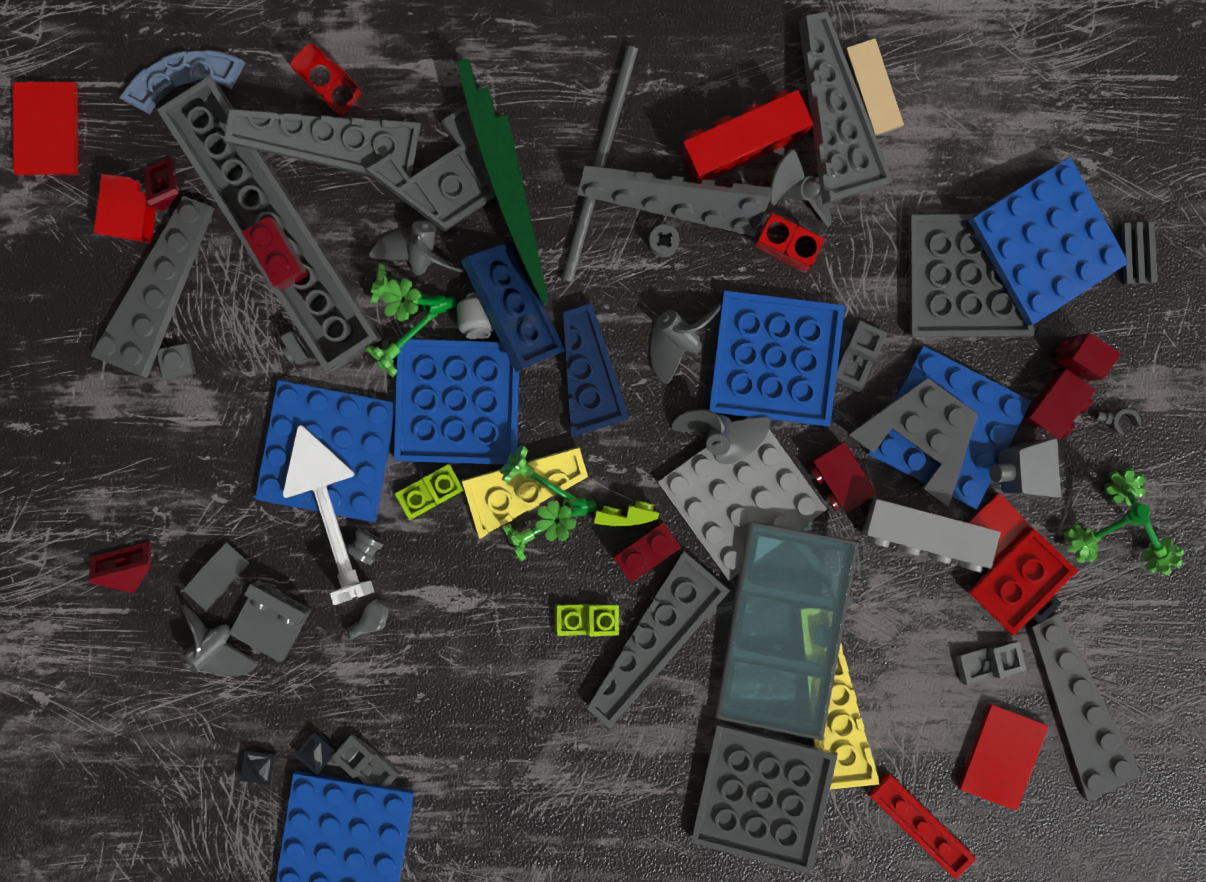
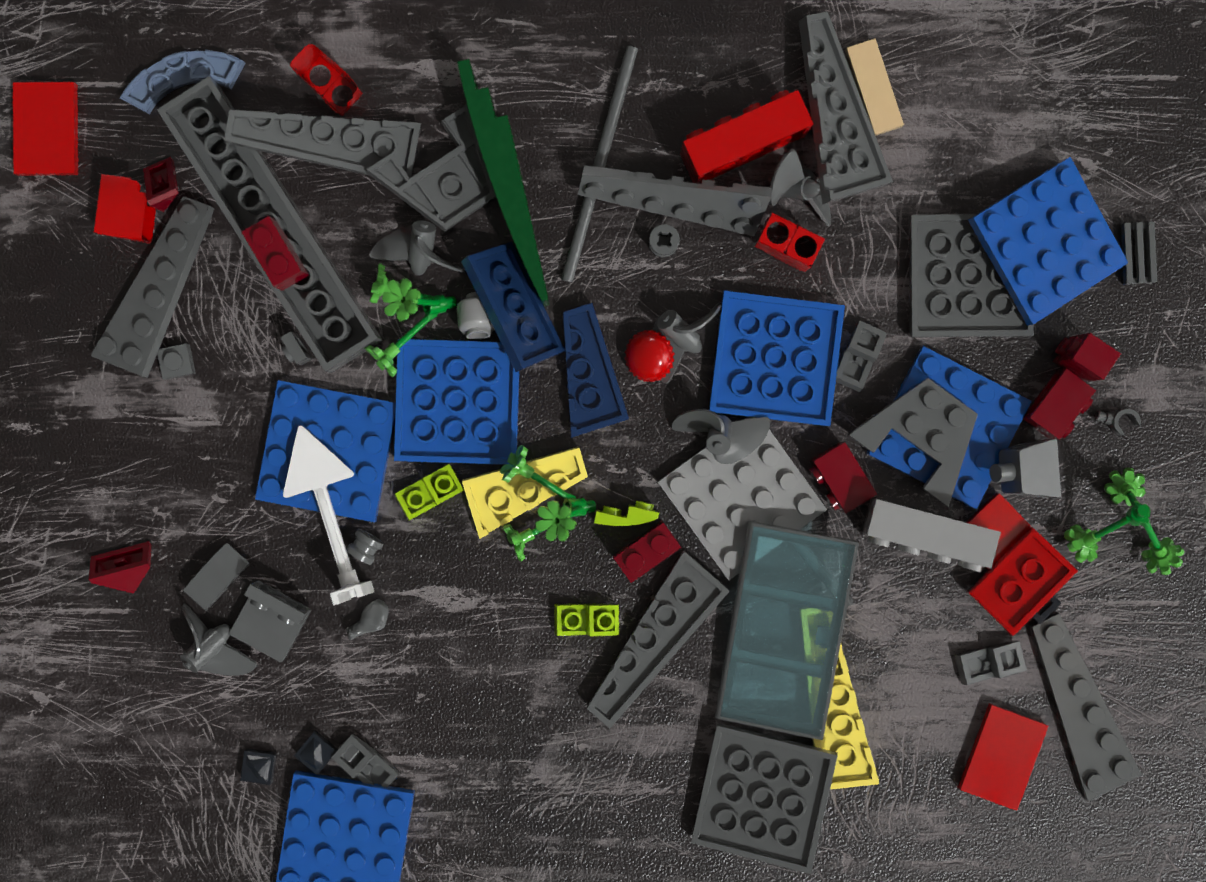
(649, 356): none -> red hat
(921, 826): red tile -> none

